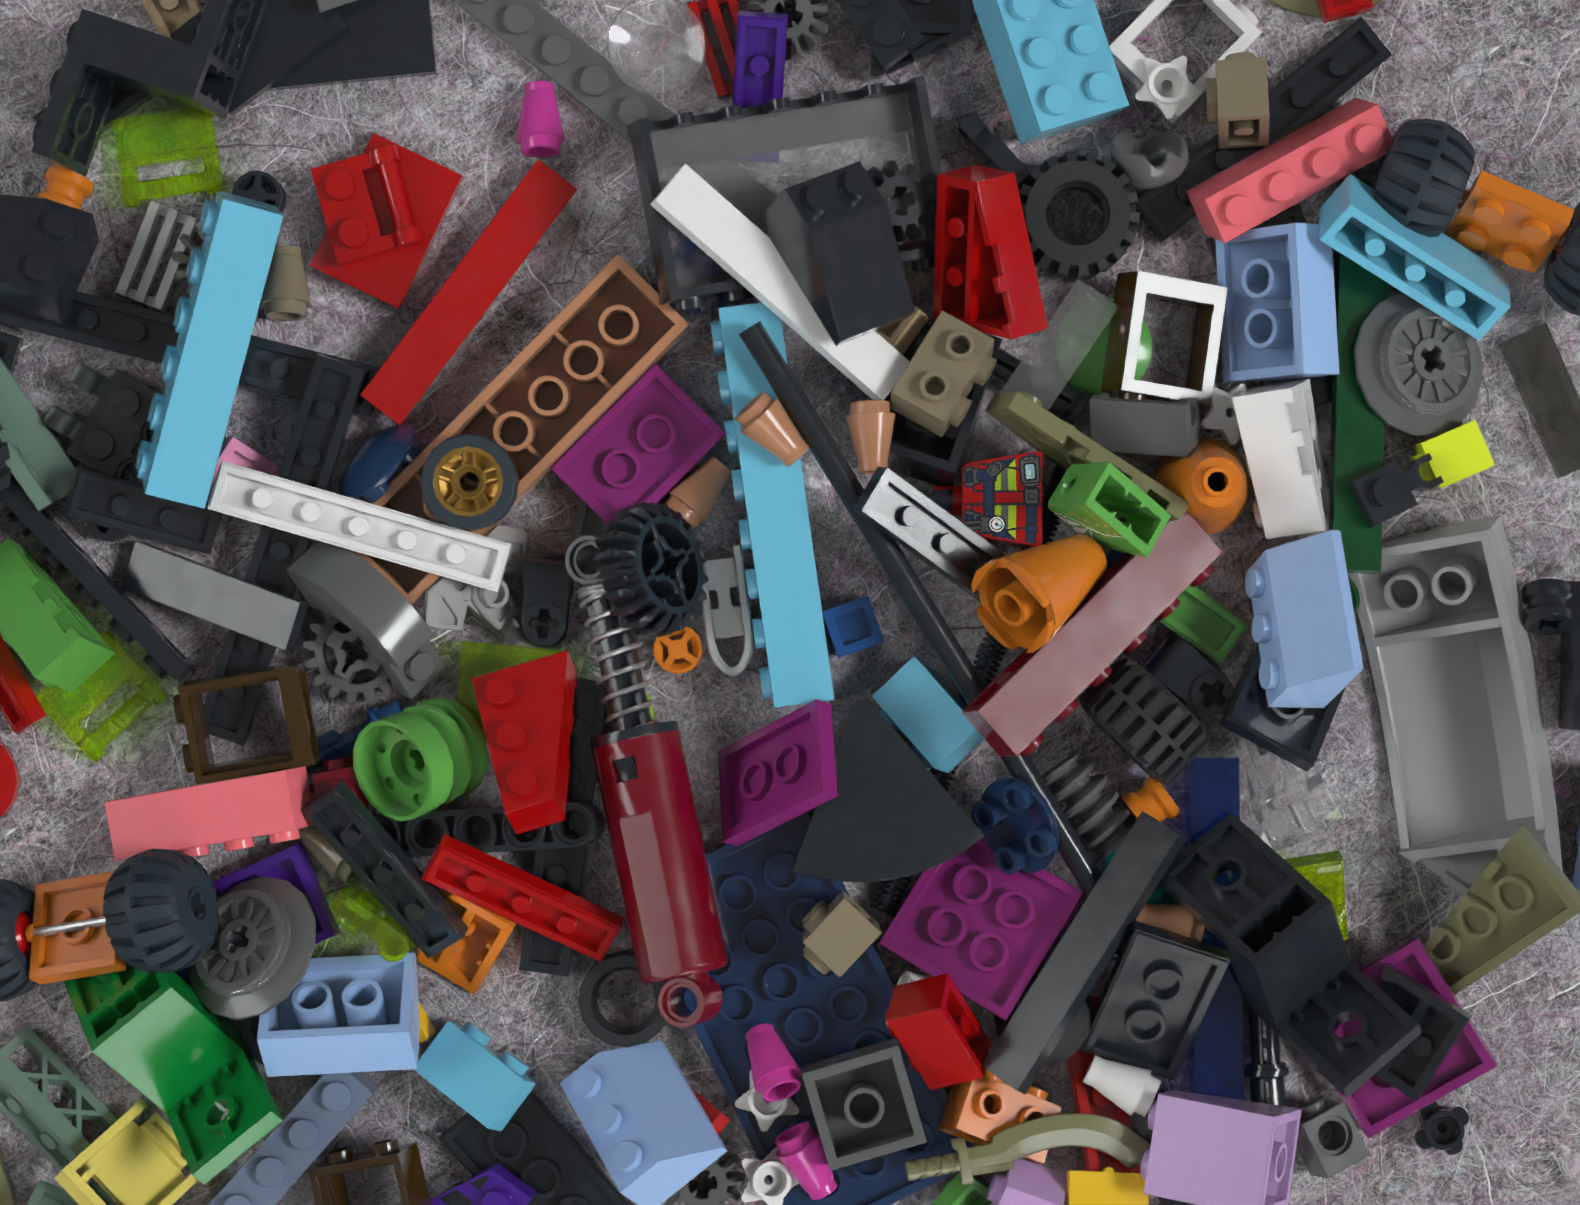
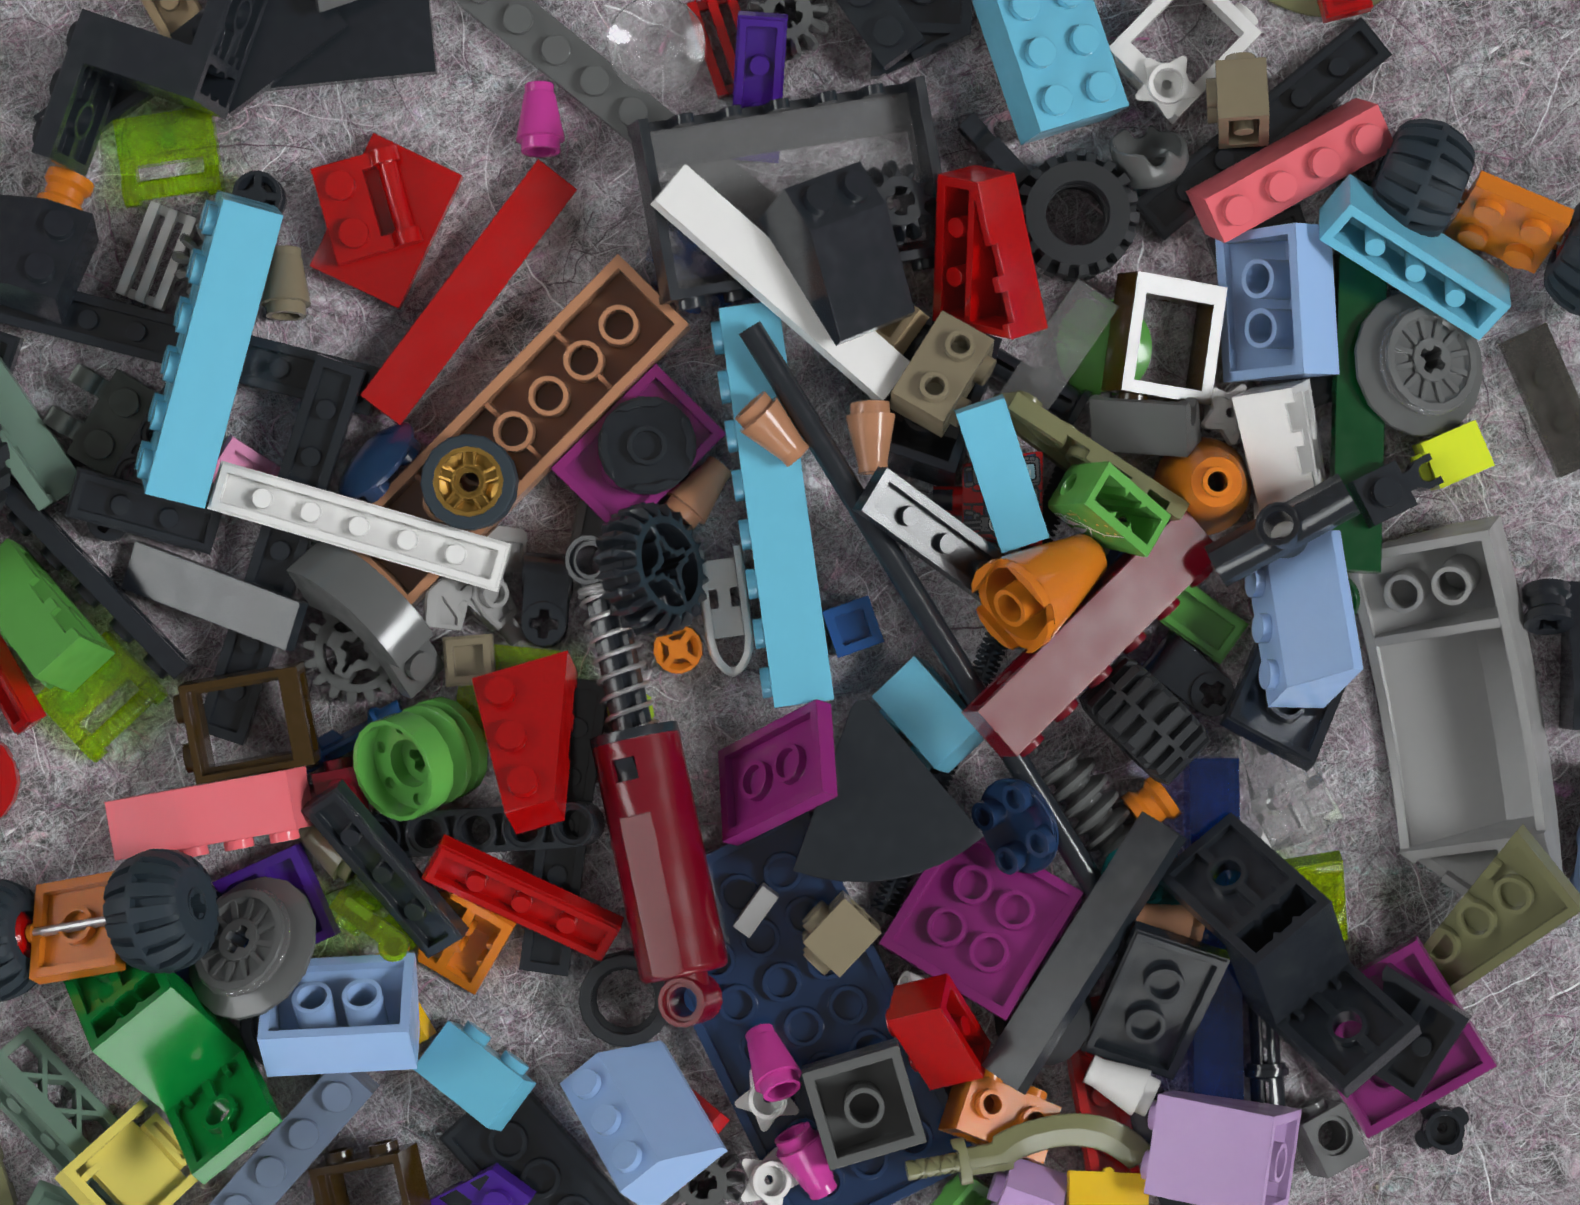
(468, 658): none -> dark tan tile
(646, 445): none -> black tile
(756, 910): none -> light grey tile
(1002, 473): none -> medium azure tile
(1311, 514): none -> black piece

